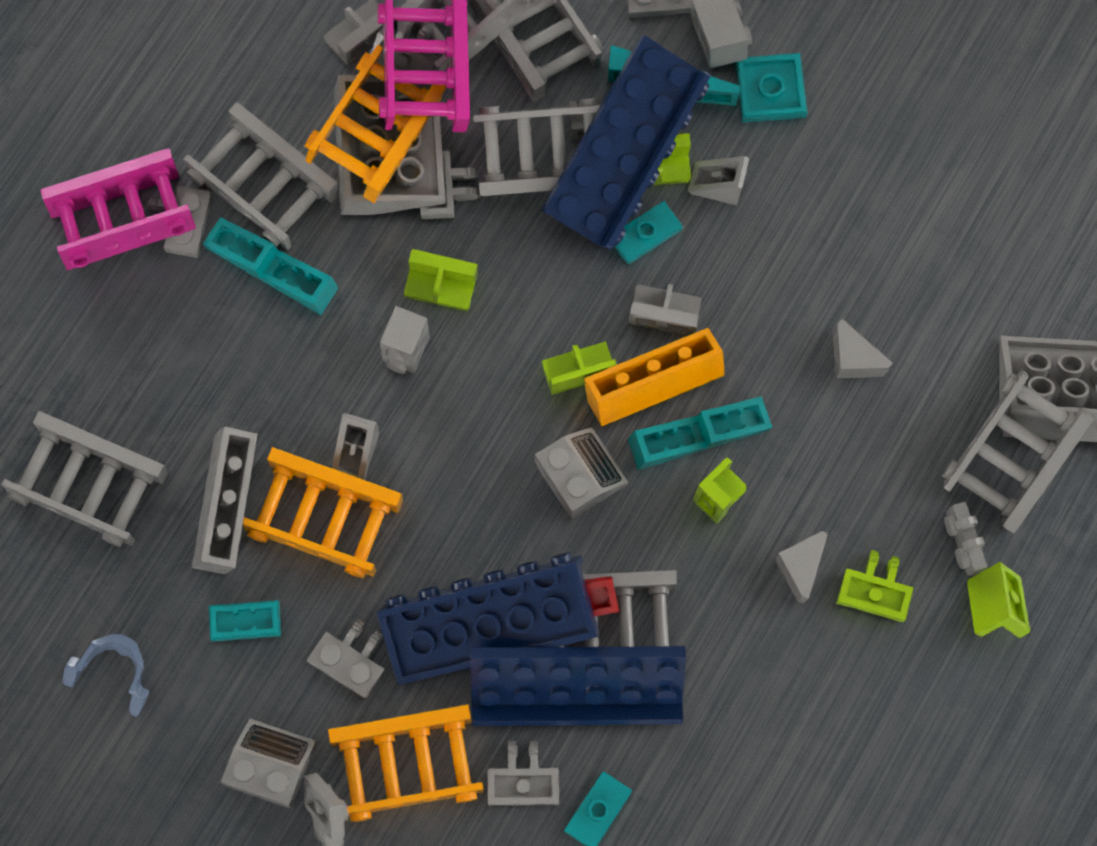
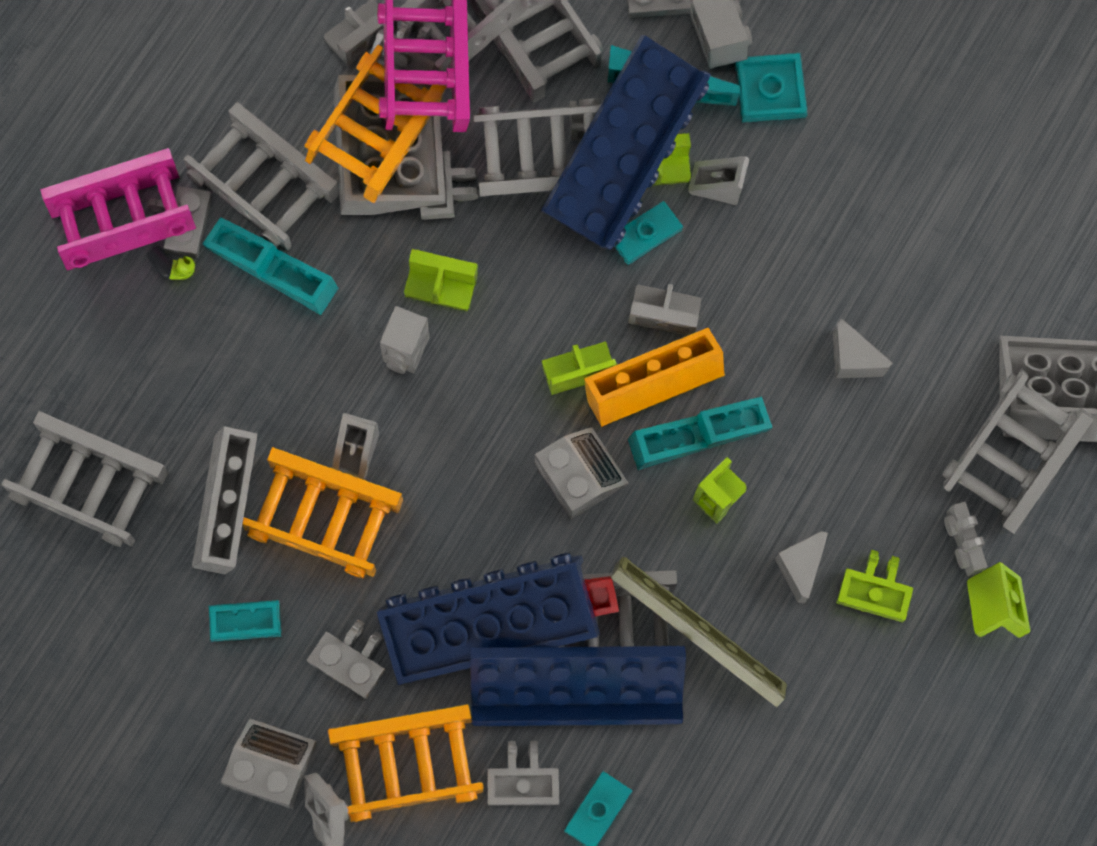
(124, 646): sand blue helmet -> none
(171, 269): none -> arm
(699, 631): none -> olive tile

